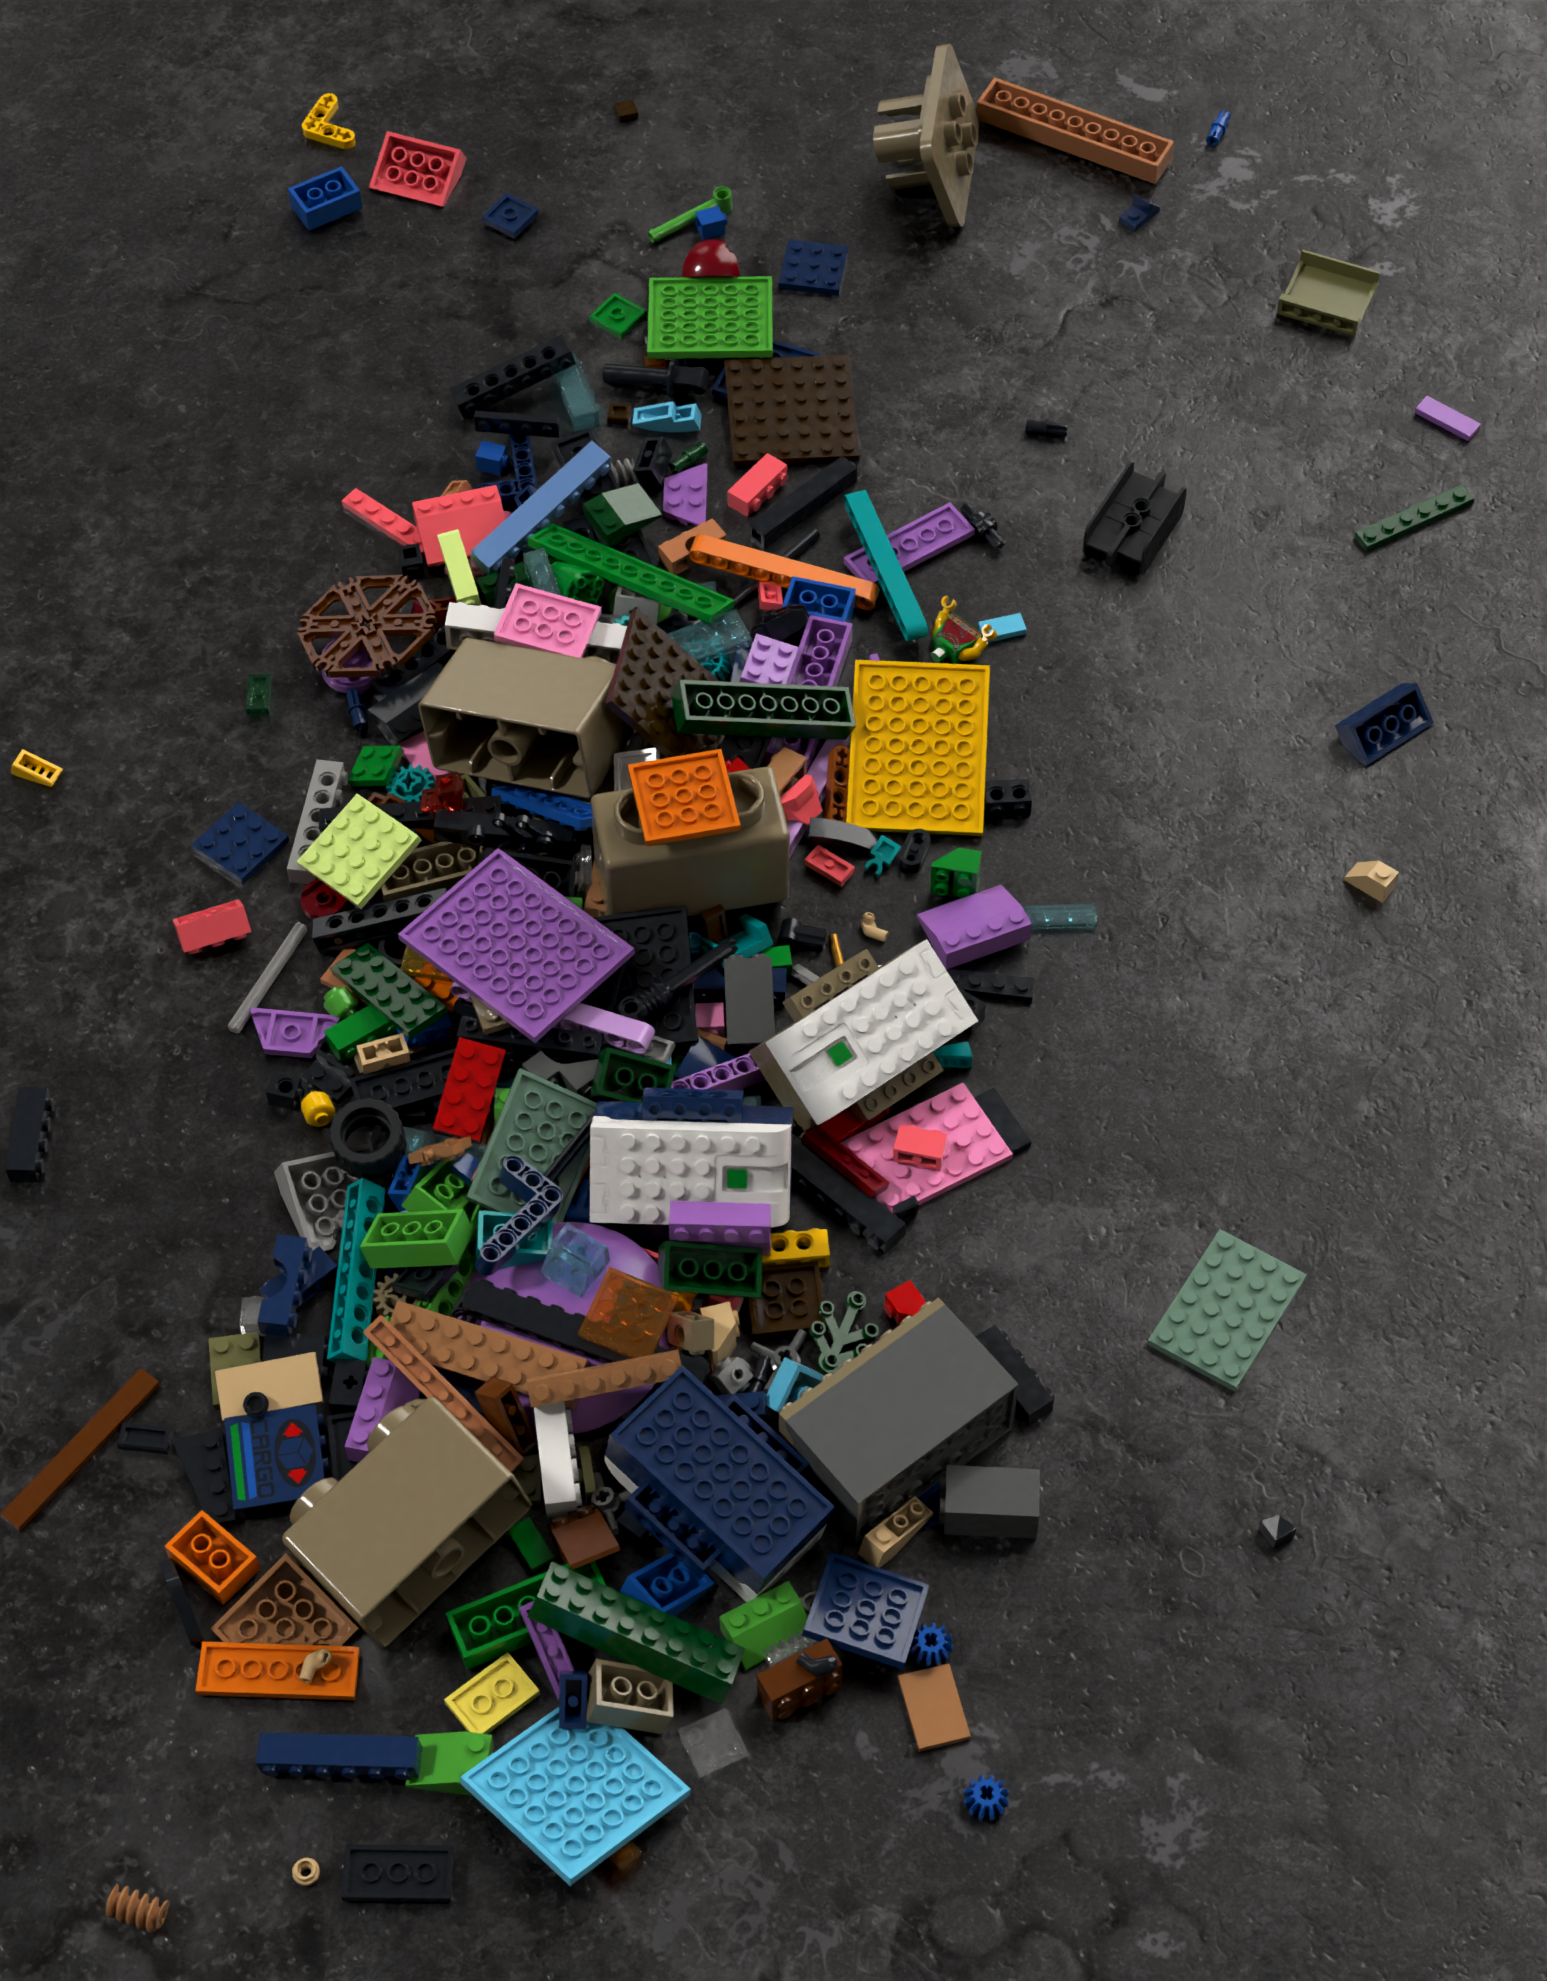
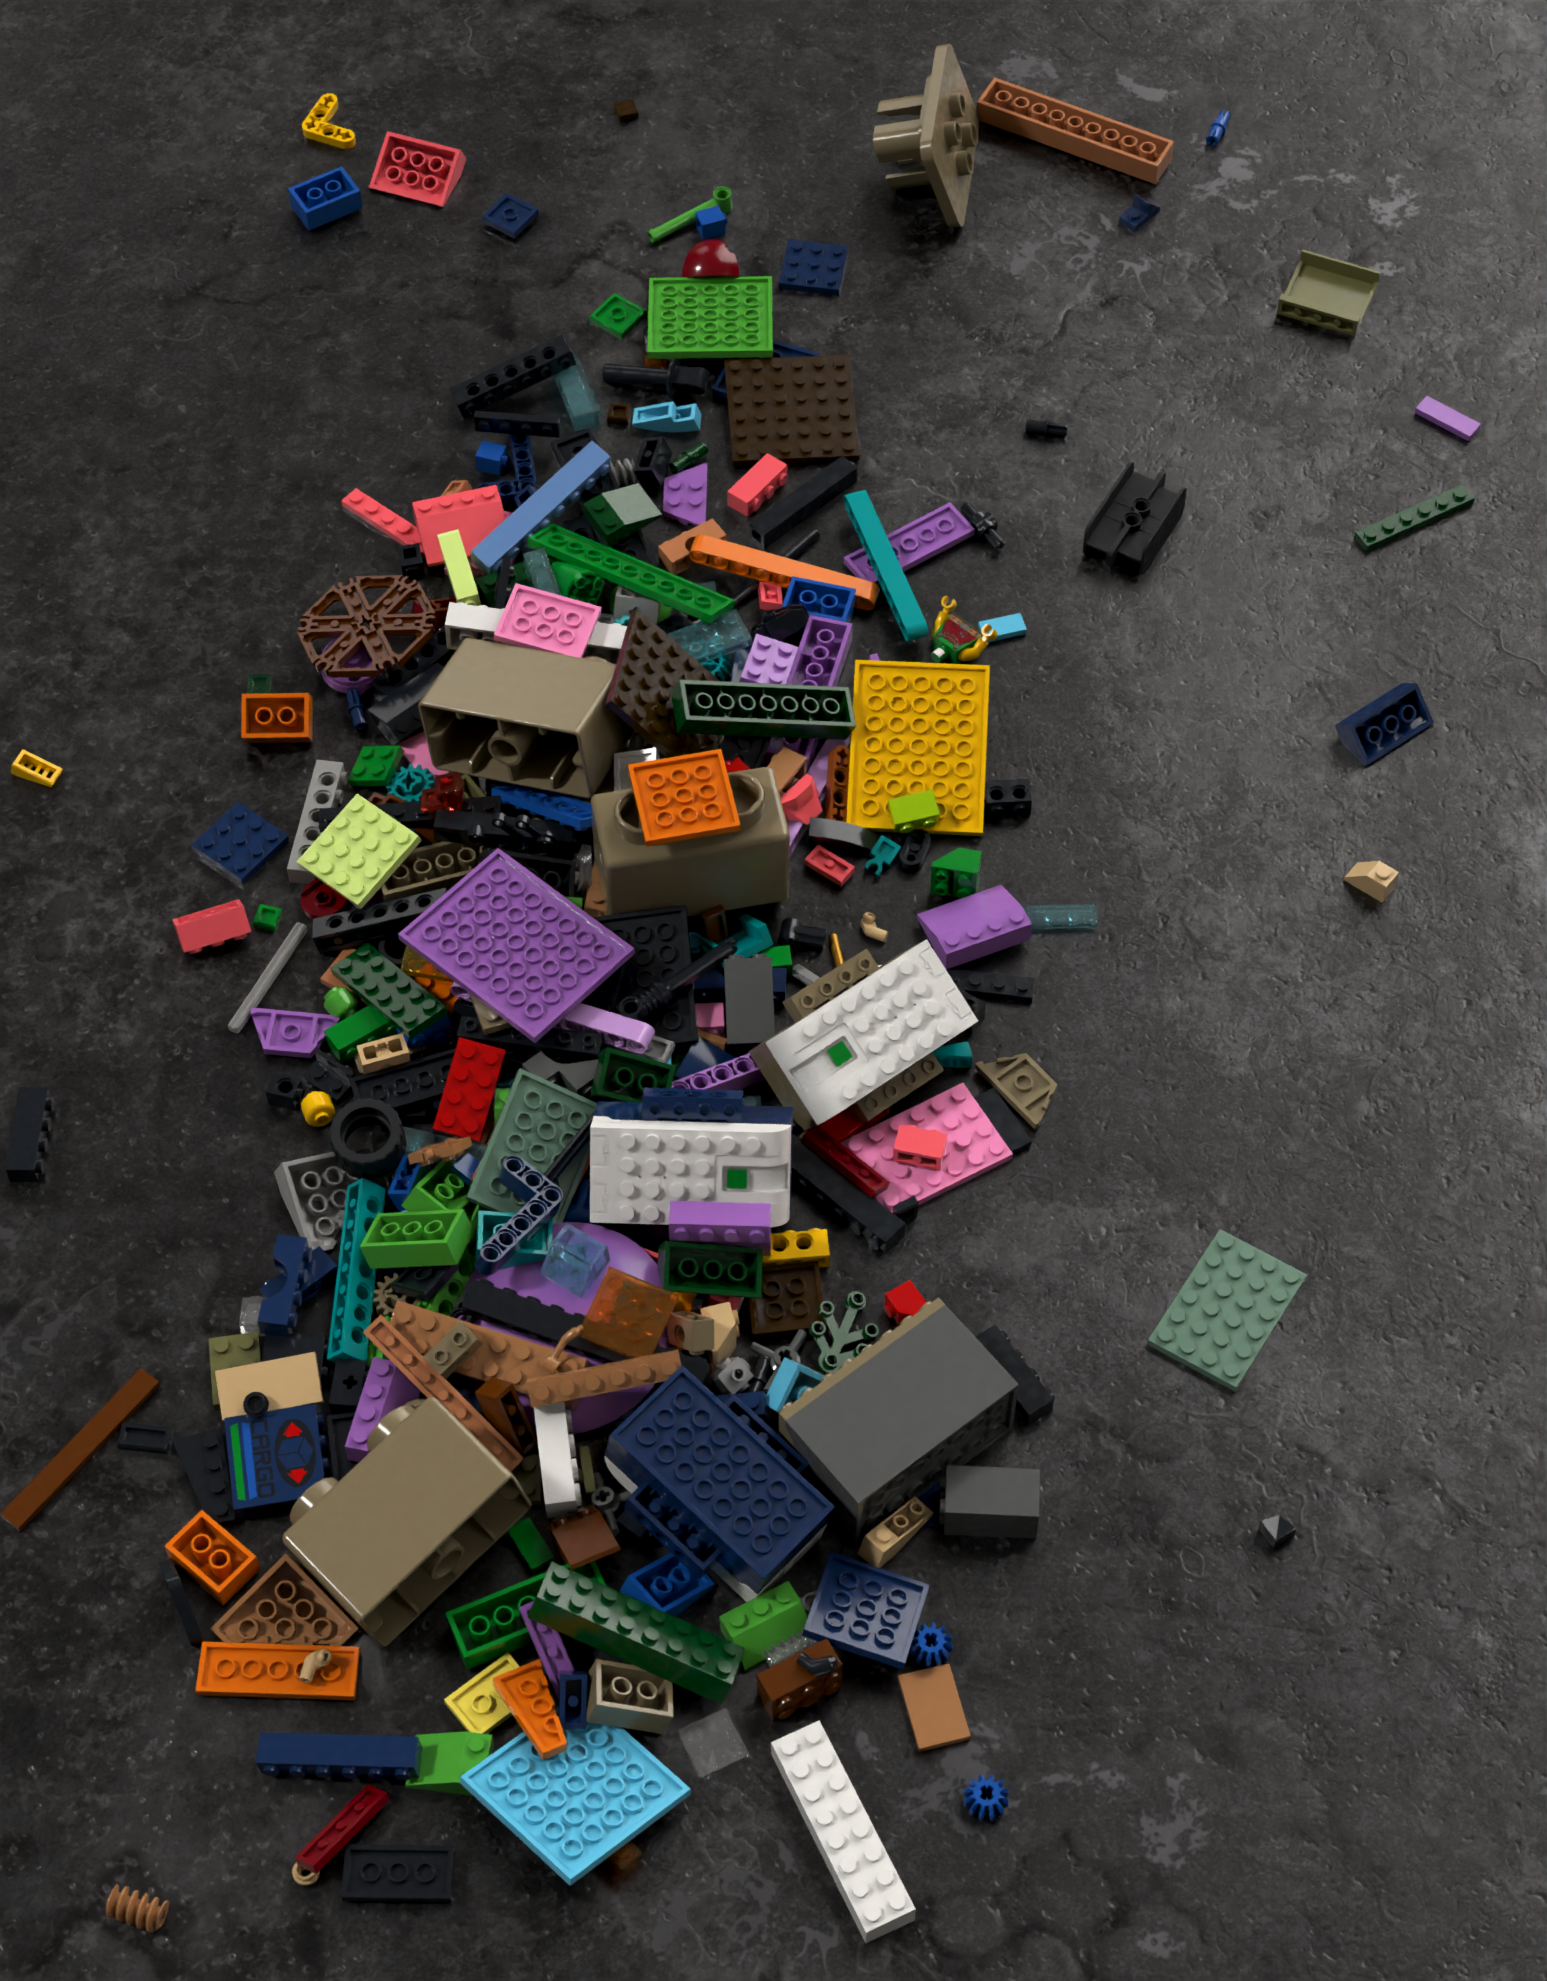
(267, 917): none -> green tile
(277, 718): none -> orange brick
(342, 1829): none -> dark red plate
(453, 1350): none -> dark tan brick
(530, 1702): none -> orange wing
(551, 1363): none -> medium nougat piece
(843, 1832): none -> white brick
(914, 811): none -> lime brick
(1021, 1085): none -> dark tan wing

